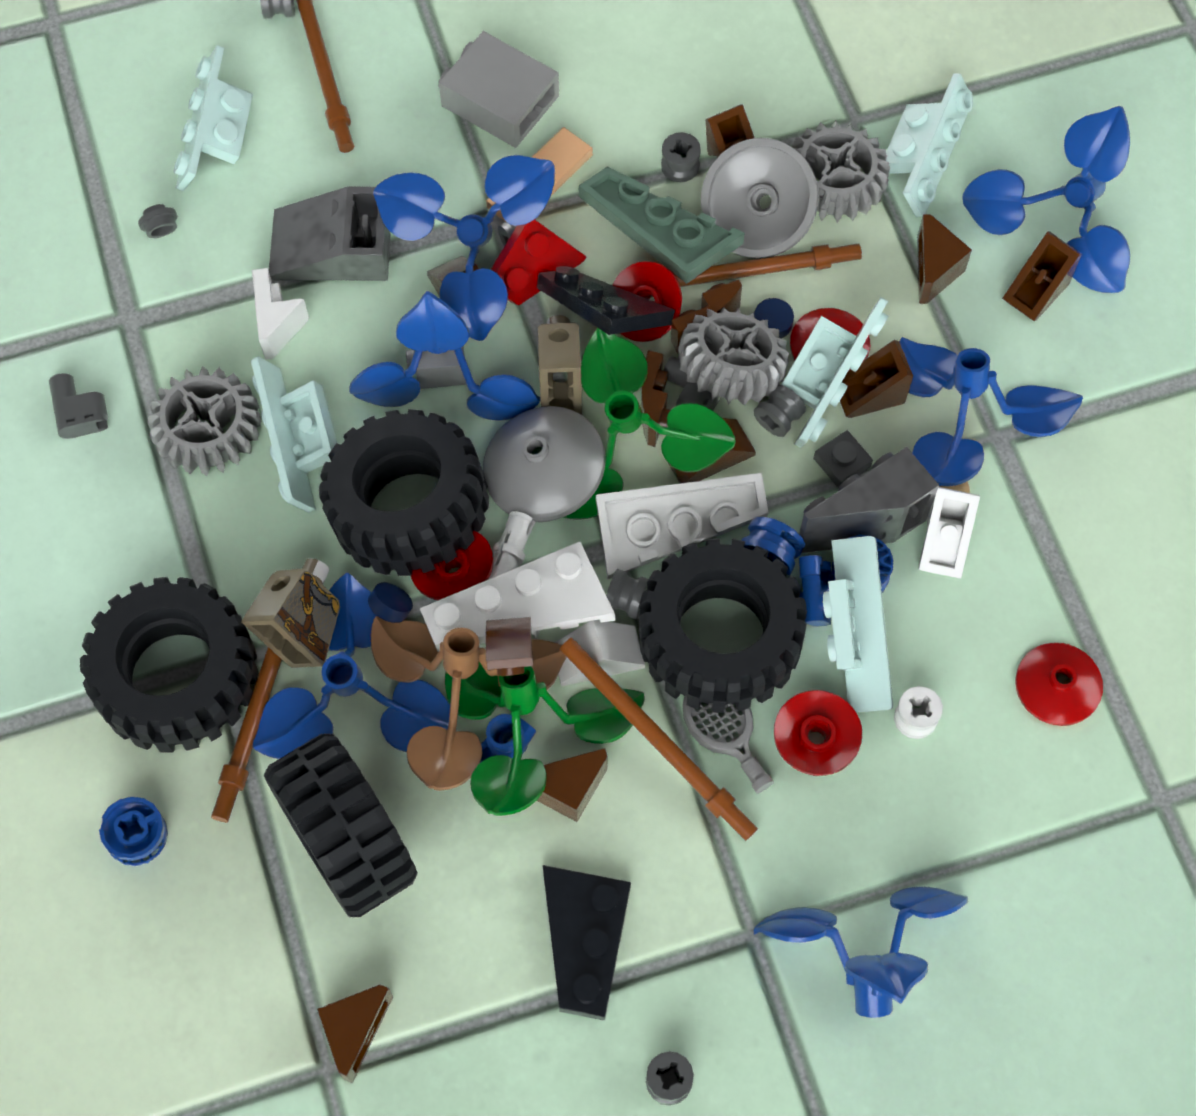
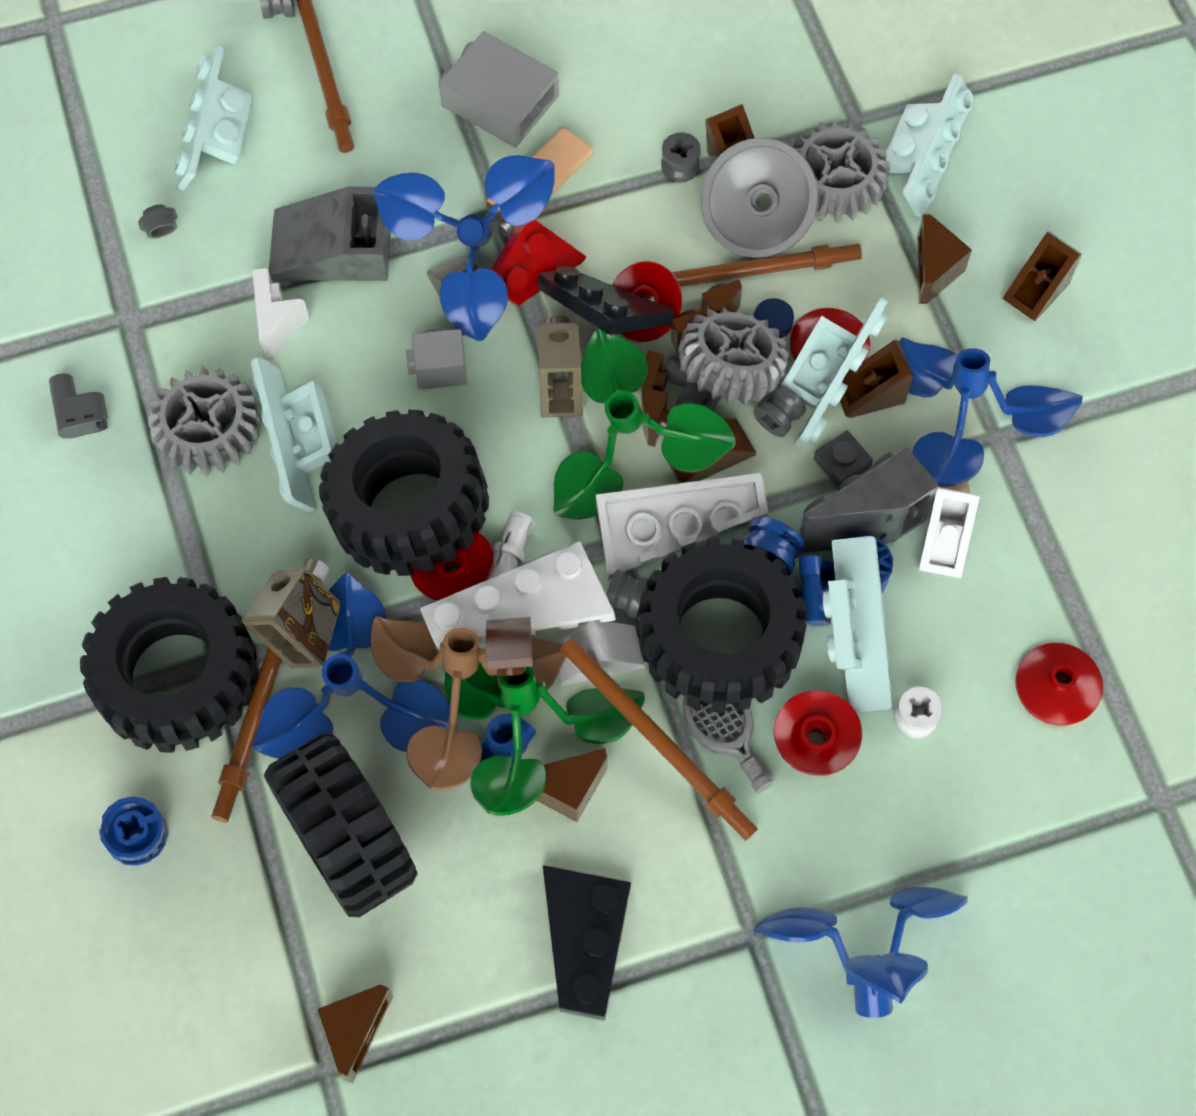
(390, 602): dark blue tile -> none
(436, 329): blue plant -> none
(556, 478): light grey dish -> none
(659, 225): sand green wing -> none
(666, 1087): dark grey wheel -> none
(1102, 149): blue plant -> none

